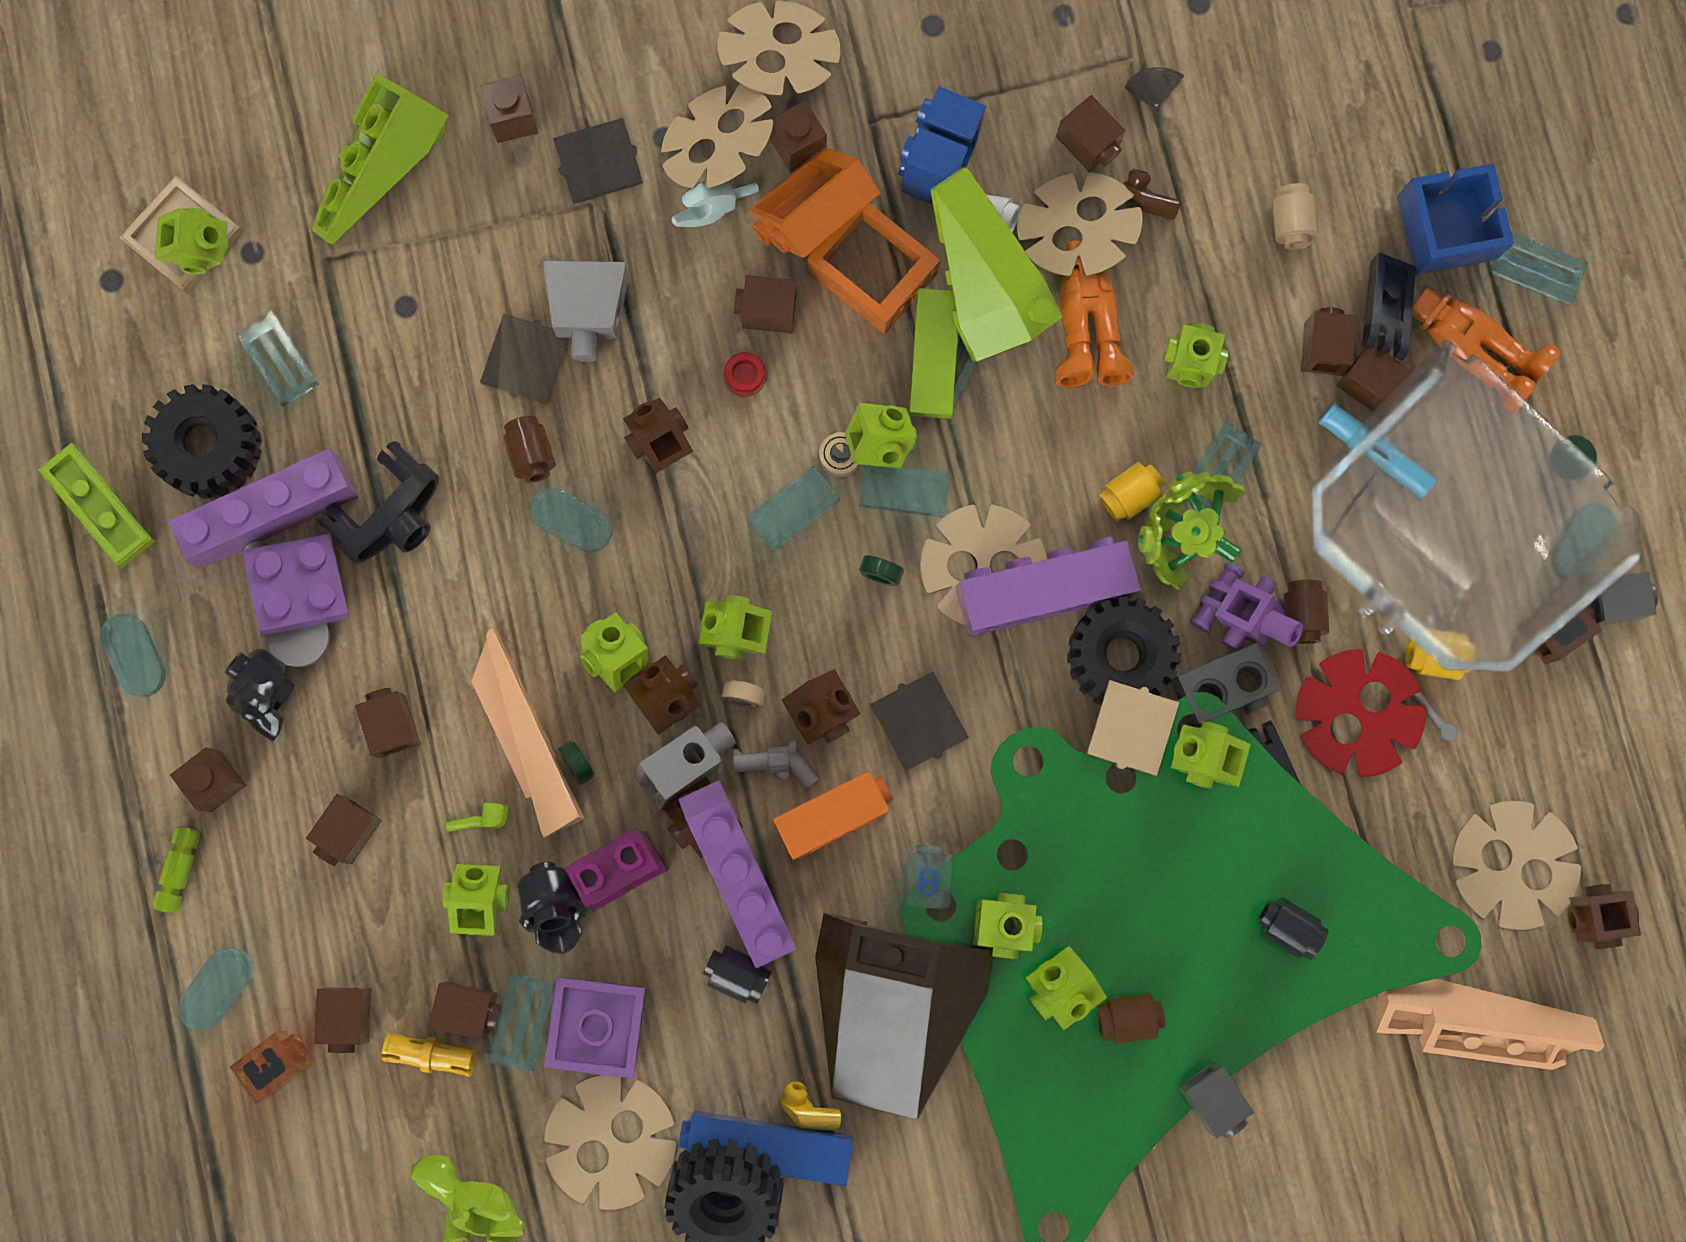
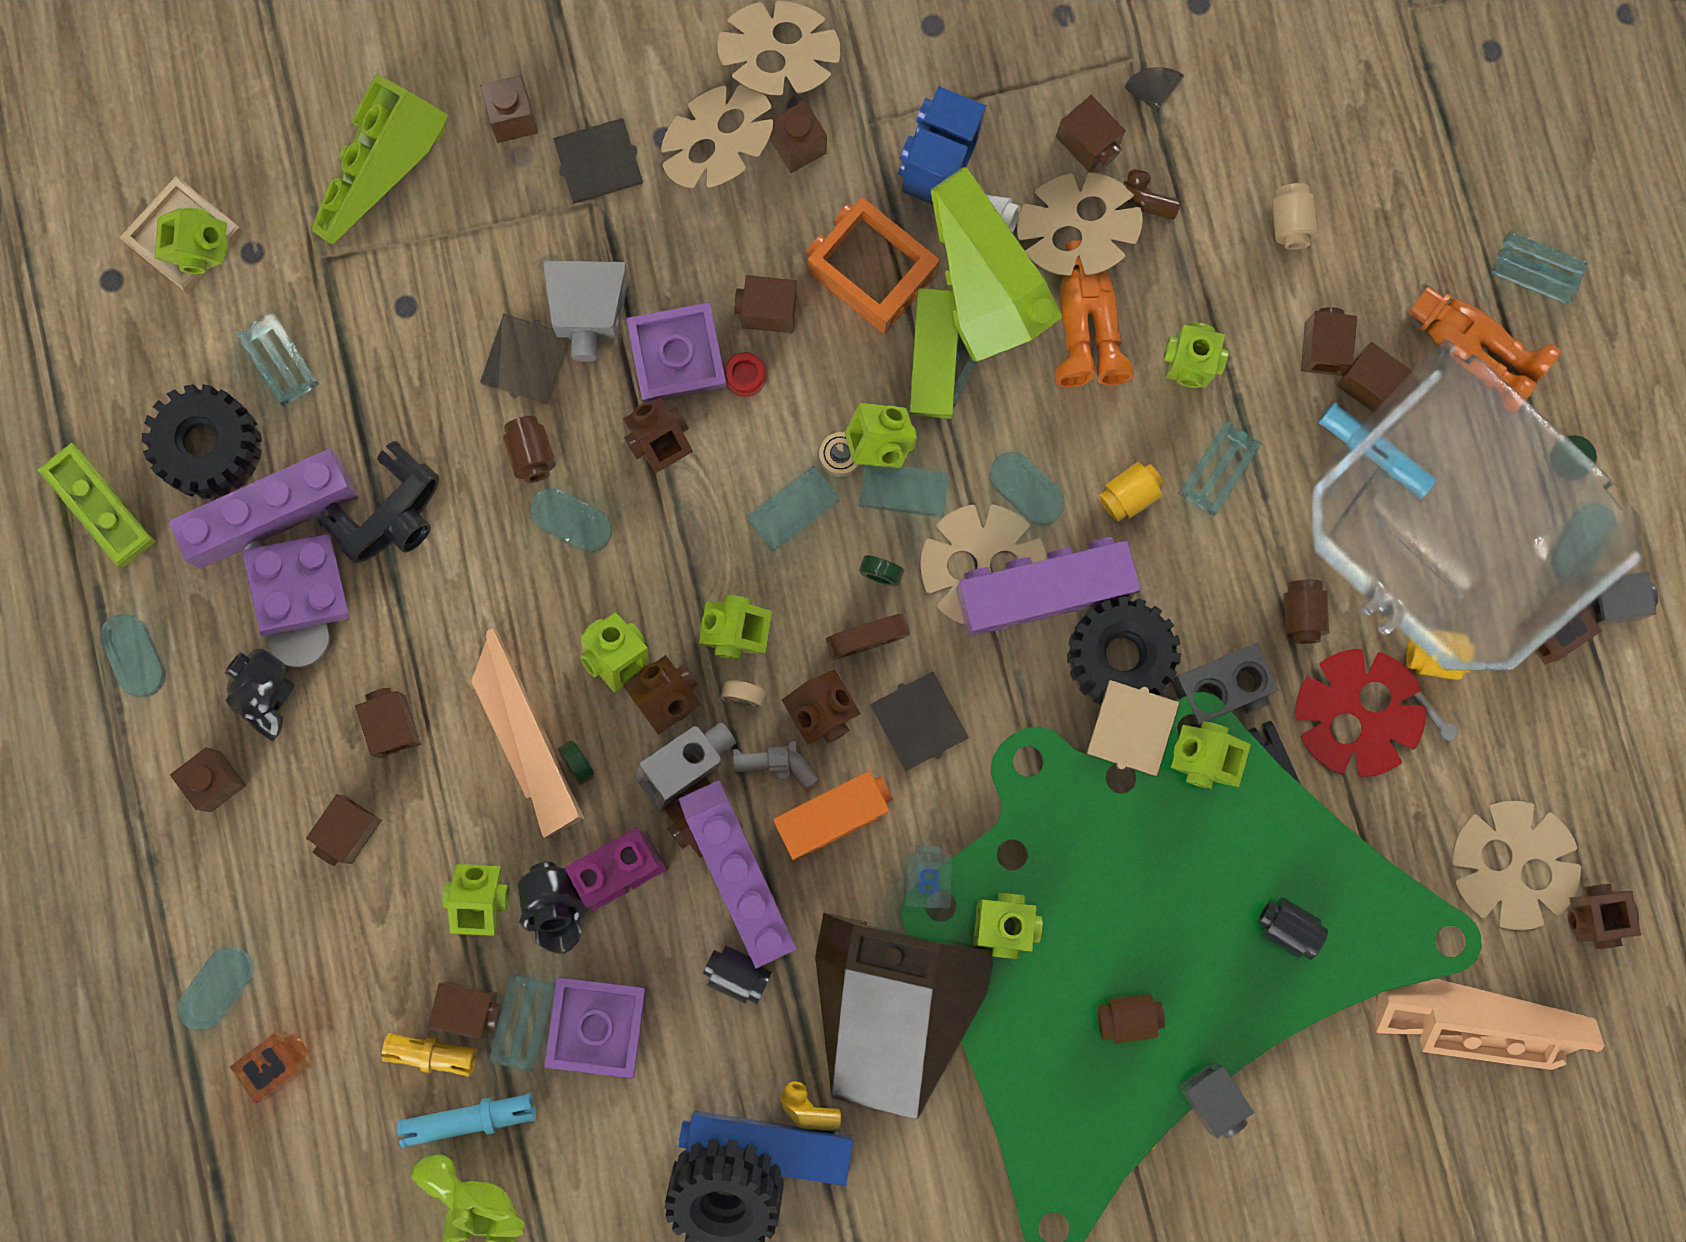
(176, 869): lime axle -> none
(342, 1018): reddish brown brick -> none
(484, 1117): none -> medium azure pin
(493, 816): lime hand -> none
(644, 1156): tan piece -> none
(676, 352): none -> medium lavender plate
(710, 204): light aqua hand -> none
(813, 202): orange window -> none
(867, 636): none -> reddish brown beam
(1027, 488): none -> clear light blue tile
(1065, 989): lime brick -> none
(1195, 531): lime plant -> none
(1246, 611): medium lavender piece -> none
(1389, 305): black hinge -> none
(1448, 226): blue piece -> none

